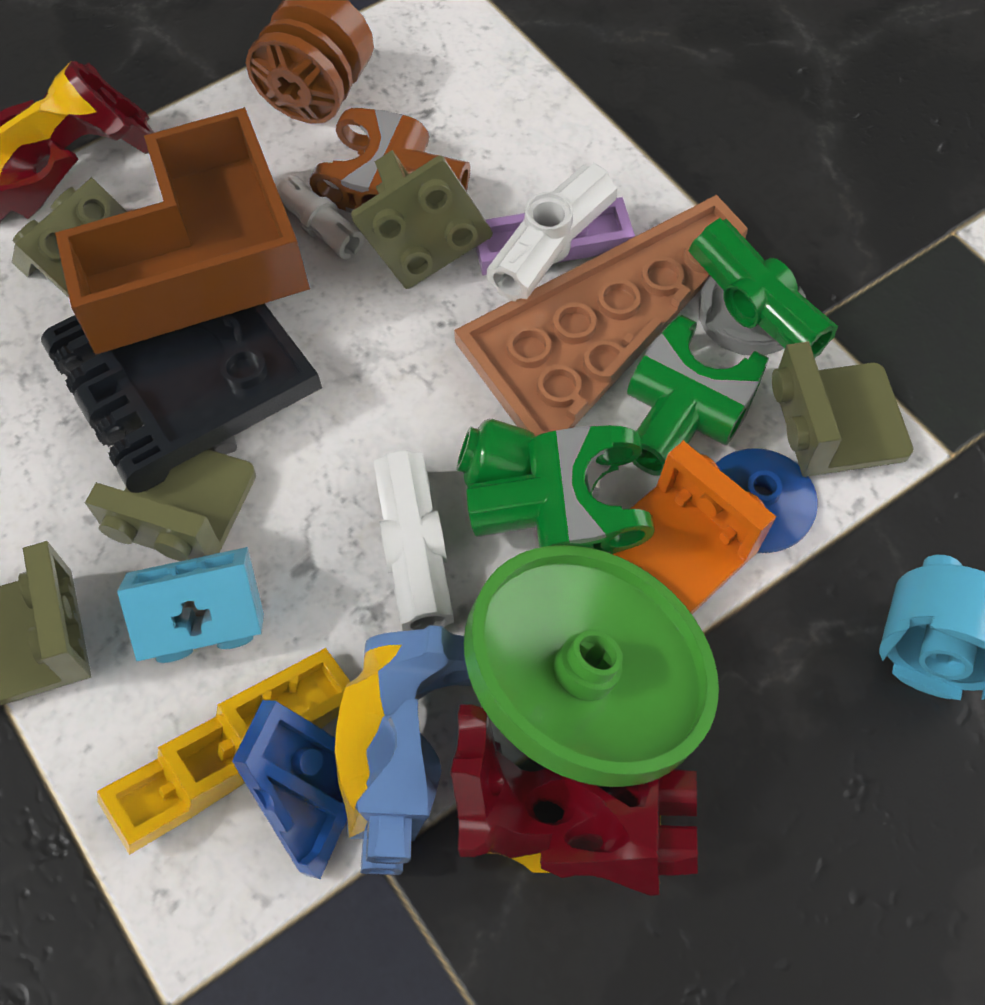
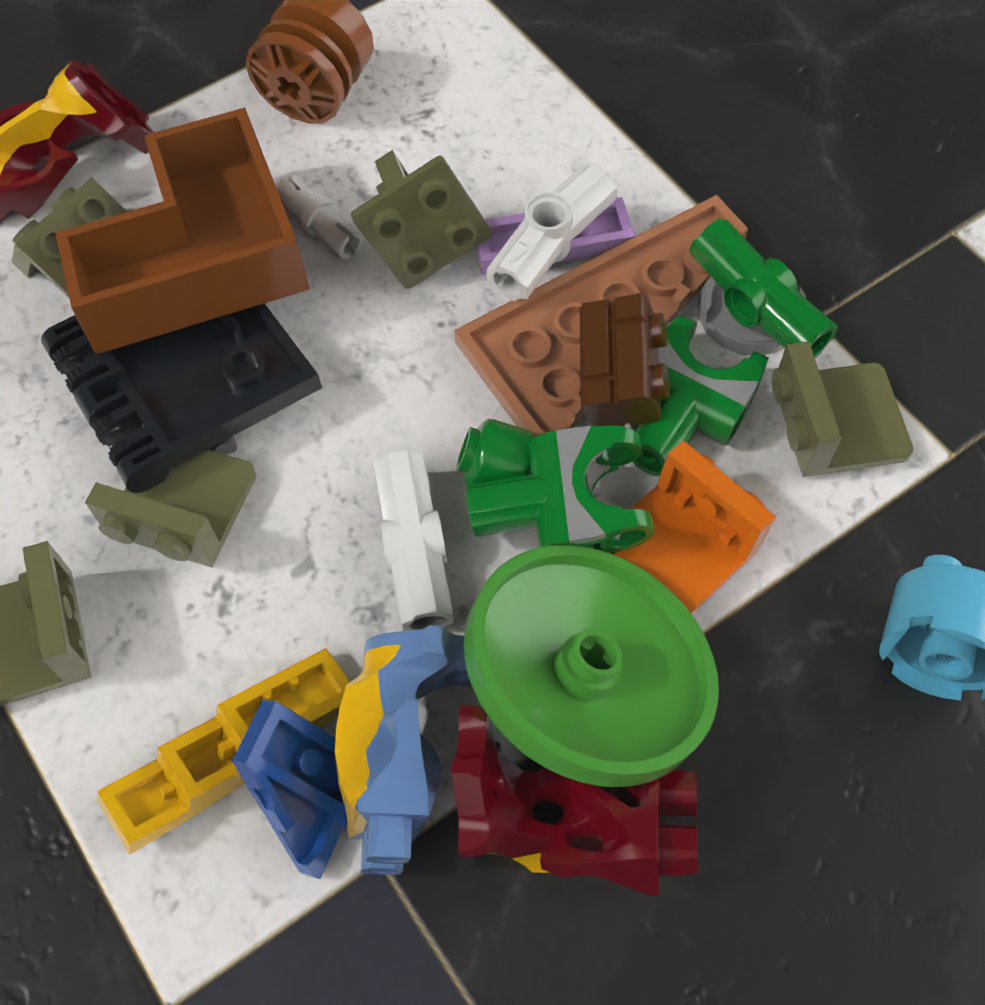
(216, 583): medium azure brick -> none
(384, 132): dark orange connector -> none
(621, 361): none -> reddish brown brick
(792, 495): blue dish -> none

